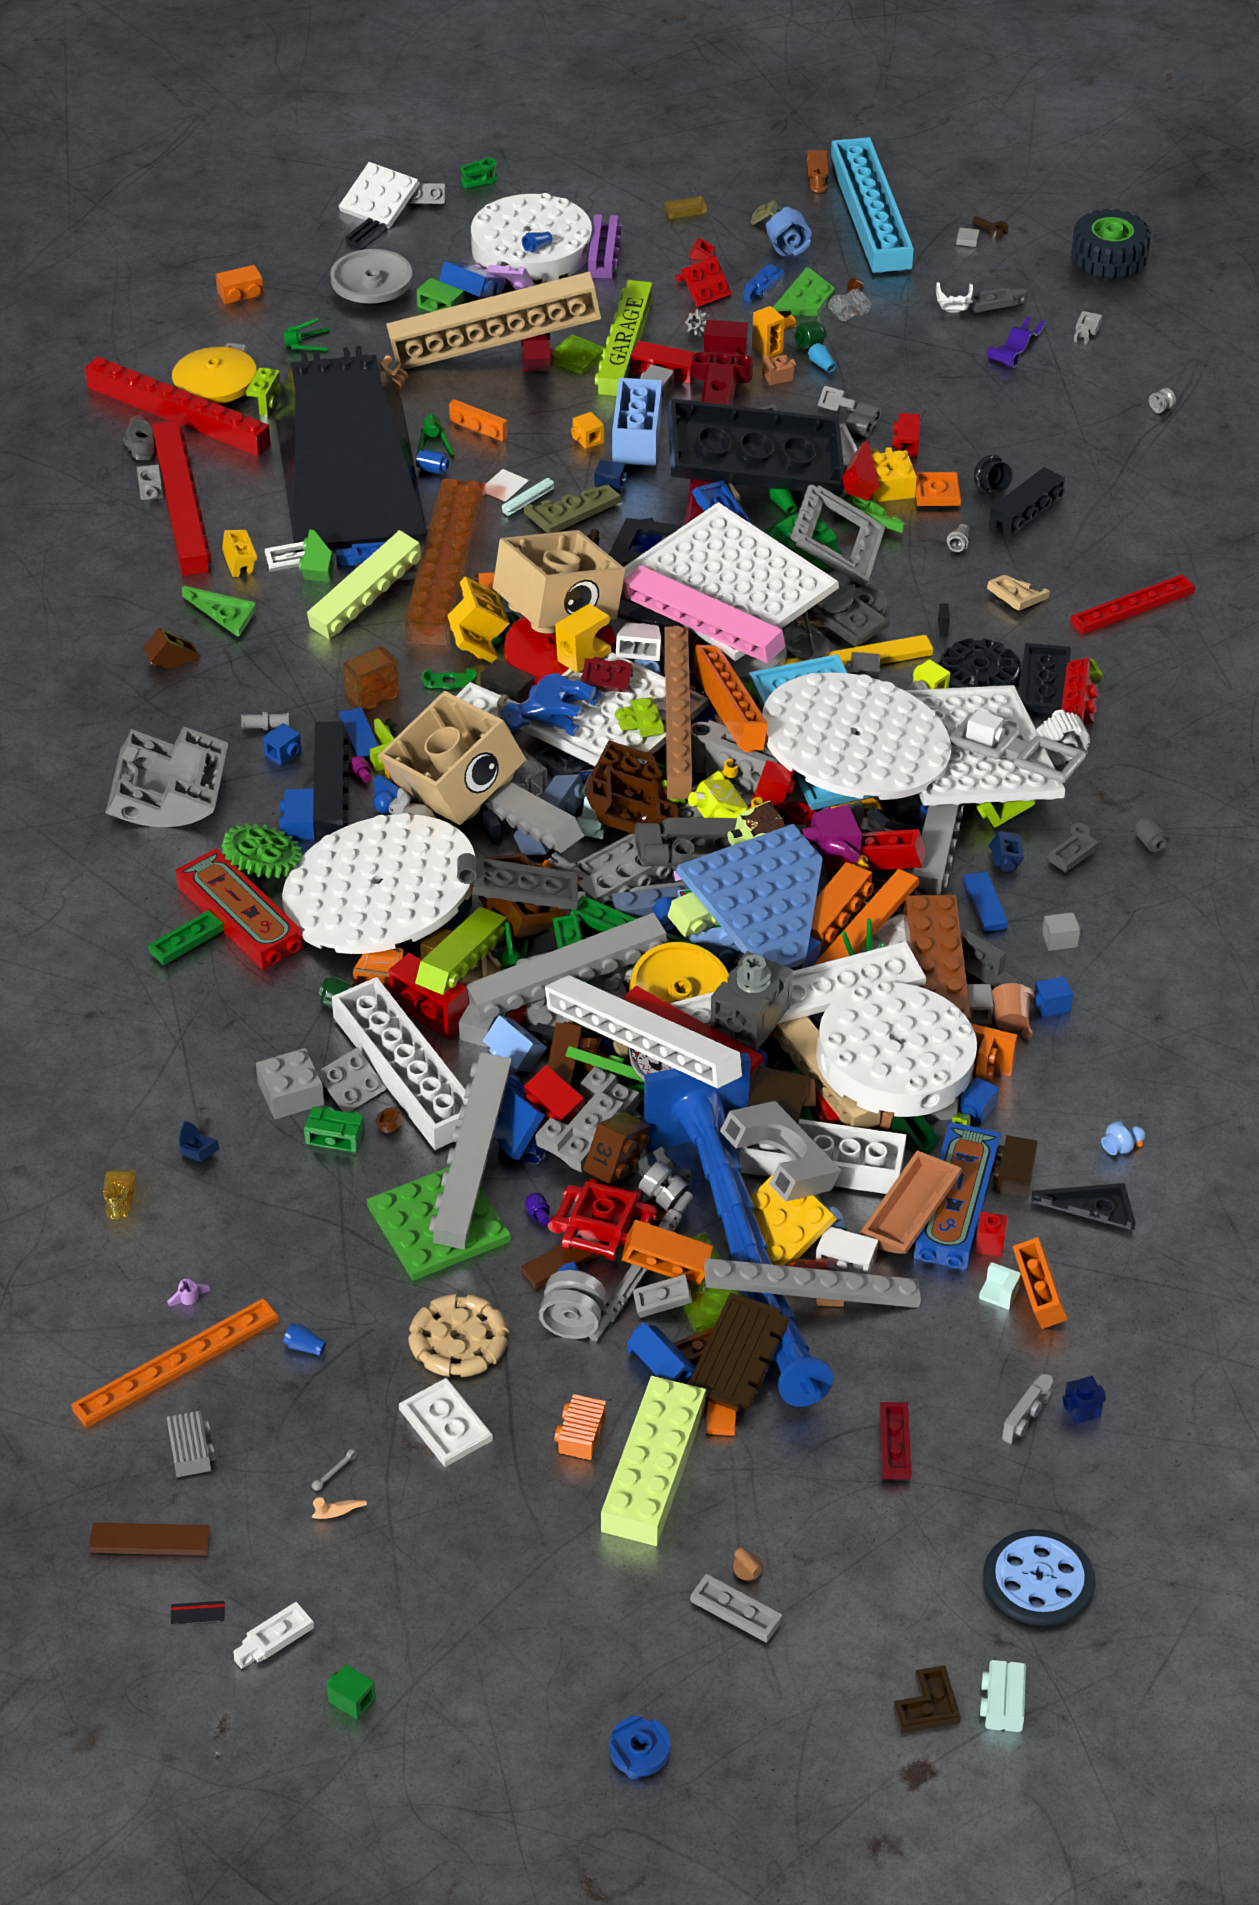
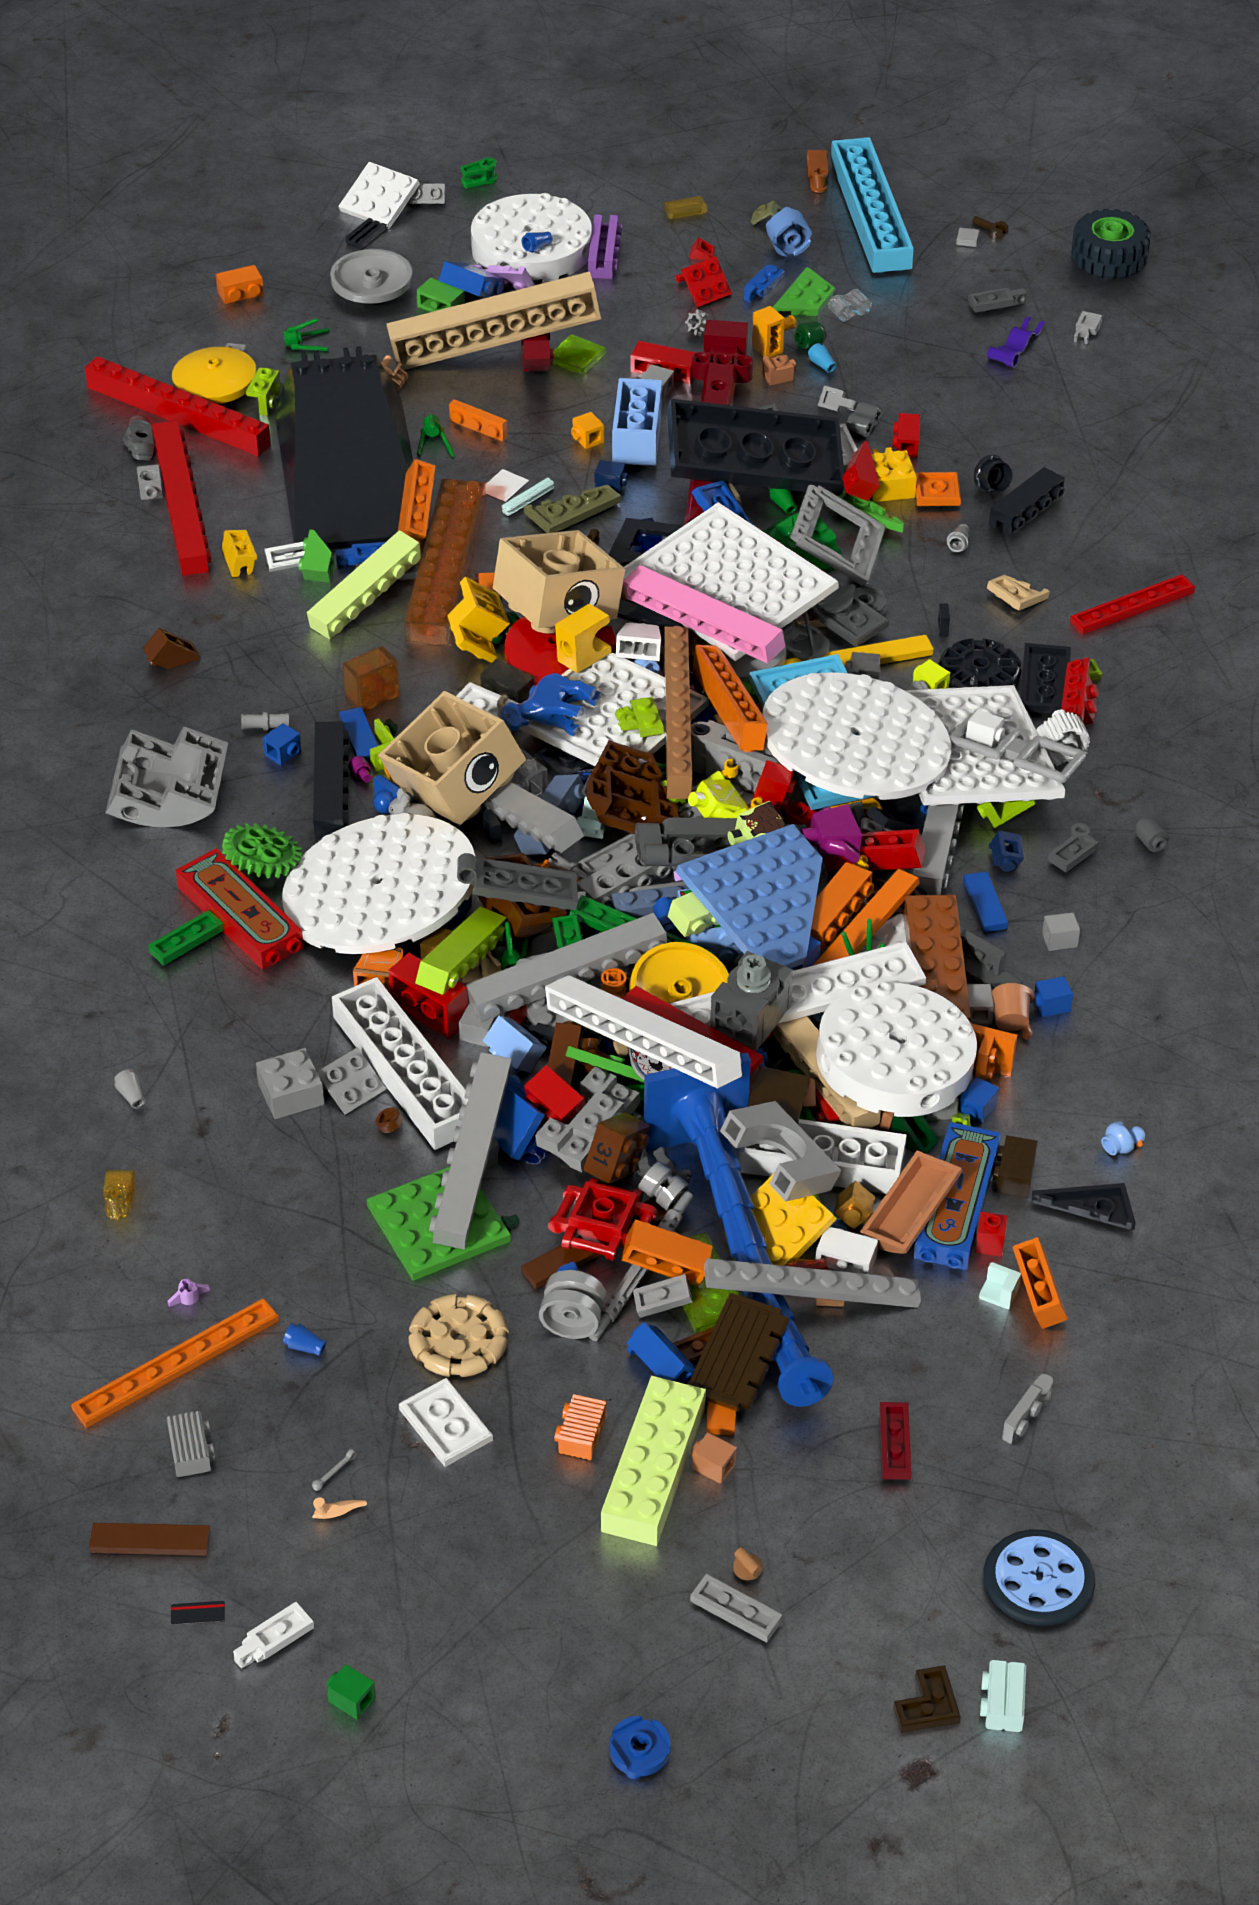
(130, 1088): none -> light grey cone
(194, 1144): dark blue plate -> none
(226, 610): bright green wing -> none
(298, 814): blue brick -> none
(332, 987): dark green head -> none
(334, 1129): green brick -> none
(416, 500): none -> orange brick
(432, 461): blue brick -> none
(435, 680): green piece -> none
(510, 1221): none -> clear green piece
(538, 1208): dark purple cylinder -> none
(607, 674): dark red bracket -> none
(614, 982): none -> orange wheel
(623, 336): lime brick -> none
(713, 1457): none -> nougat brick
(854, 1205): none -> pearl gold brick
(855, 283): reddish brown hinge -> none
(954, 304): white helmet -> none
(1084, 1399): clear blue brick -> none
(1161, 400): light grey wheel -> none

